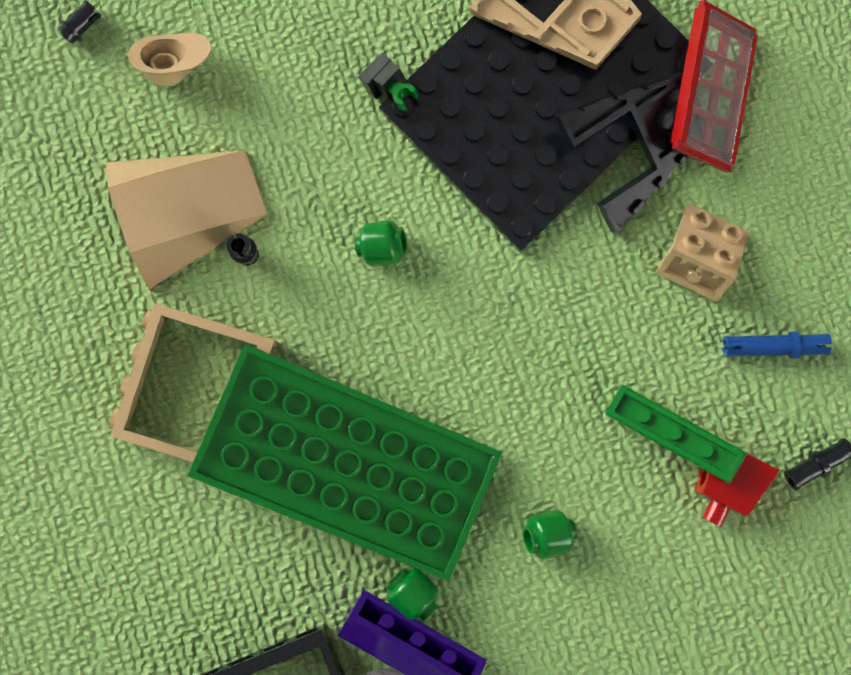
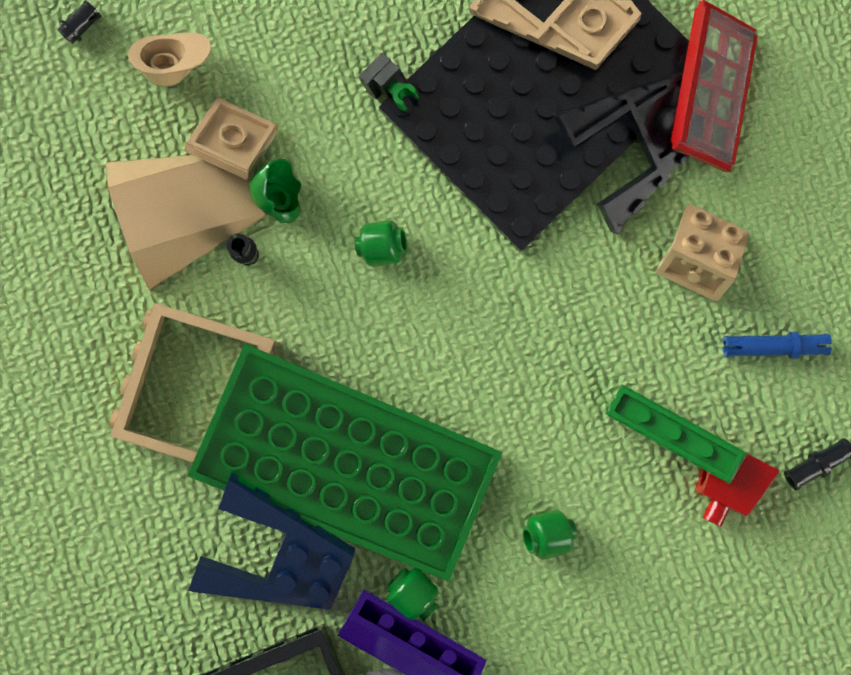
(231, 138): none -> tan plate
(277, 191): none -> green hair
(306, 567): none -> dark blue wing

